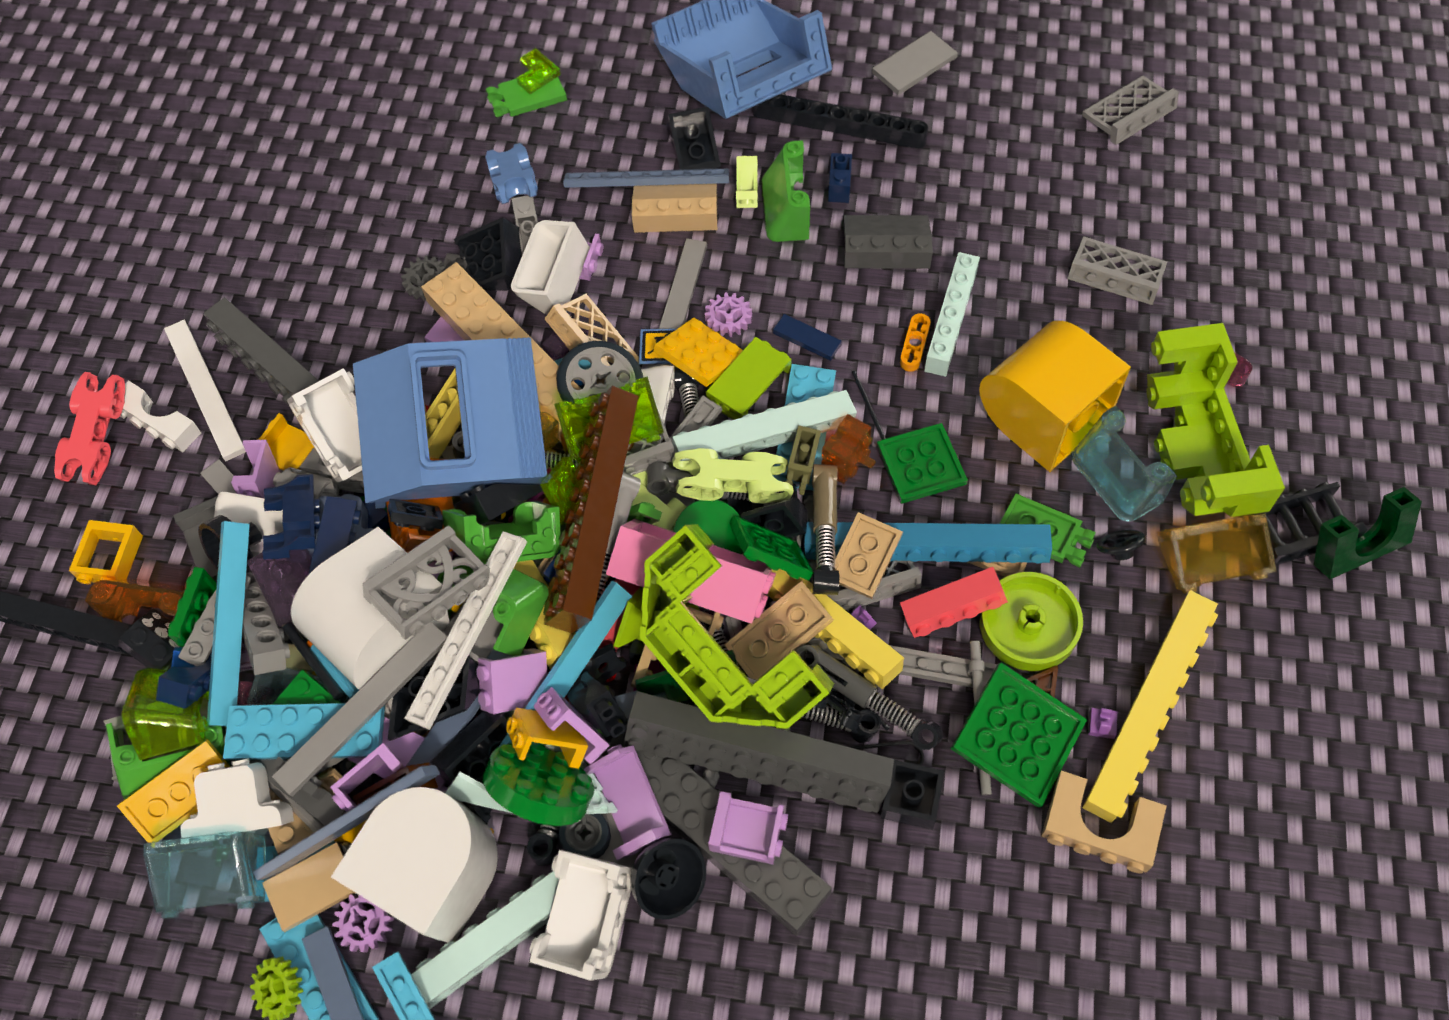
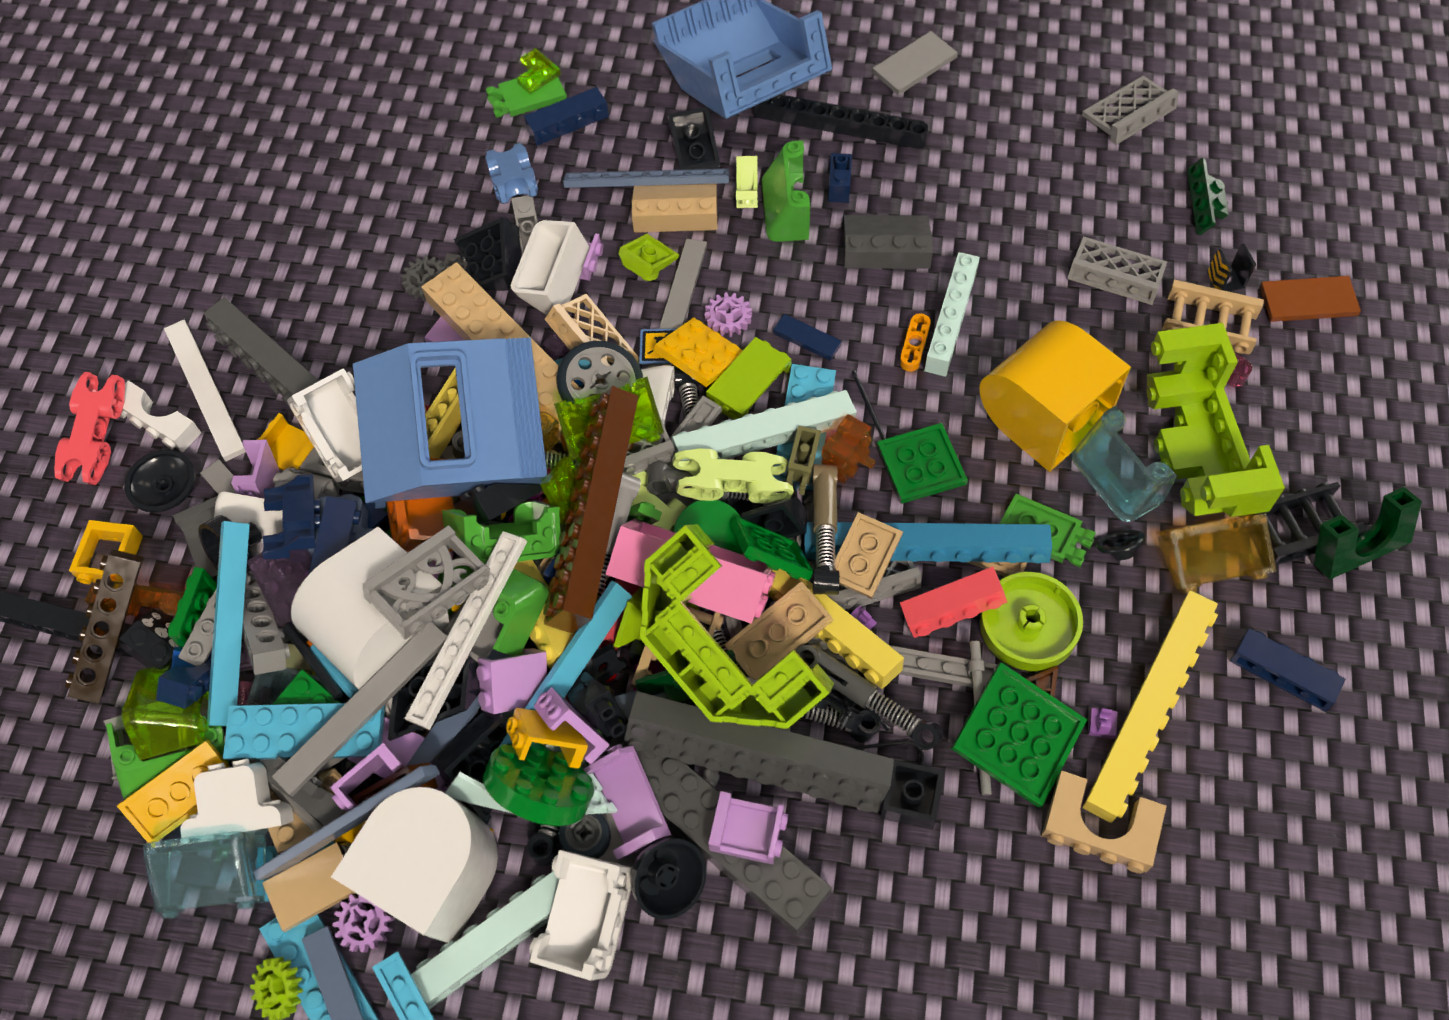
(93, 688): none -> dark brown brick
(154, 473): none -> black dish
(417, 514): black plate -> none
(566, 116): none -> dark blue brick
(646, 257): none -> lime slope
(1207, 197): none -> dark green bracket
(1216, 300): none -> tan fence
(1239, 270): none -> black piece
(1288, 670): none -> dark blue brick
(1309, 298): none -> dark orange tile

